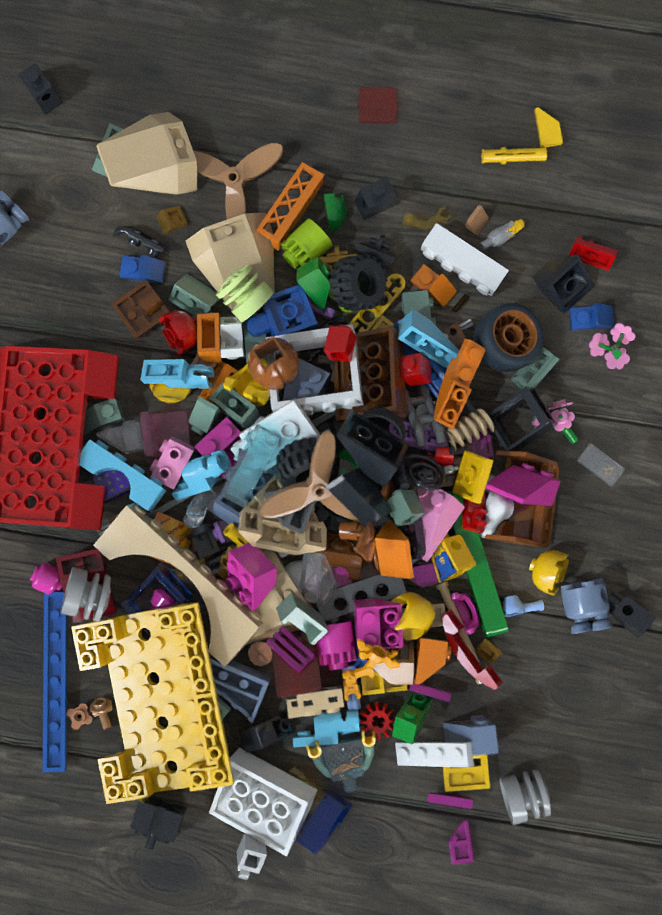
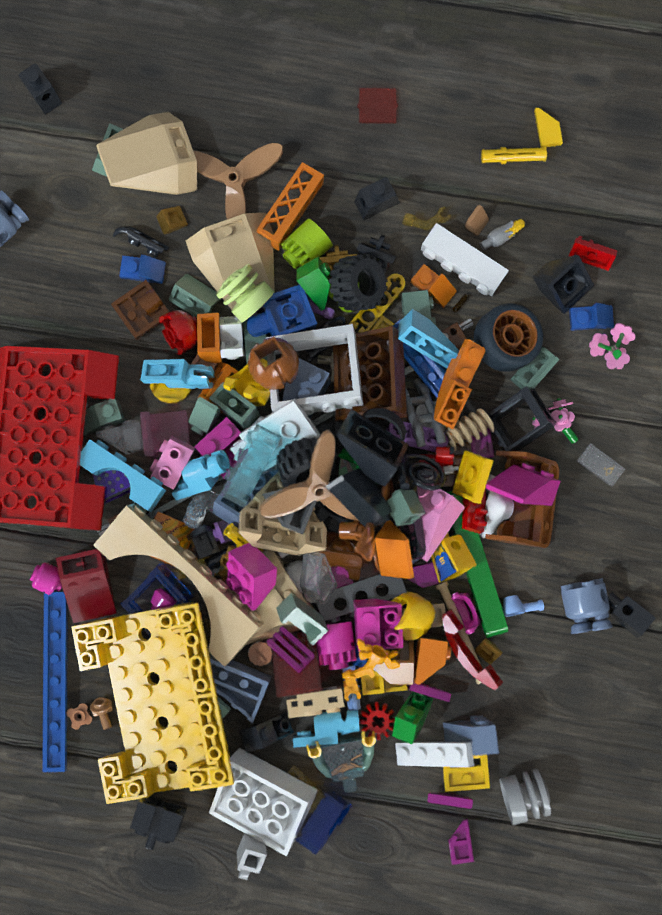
(86, 594): light grey wheel -> none
(335, 211): green brick -> none
(340, 343): red brick -> none
(415, 369): red brick -> none
(549, 570): yellow cylinder -> none

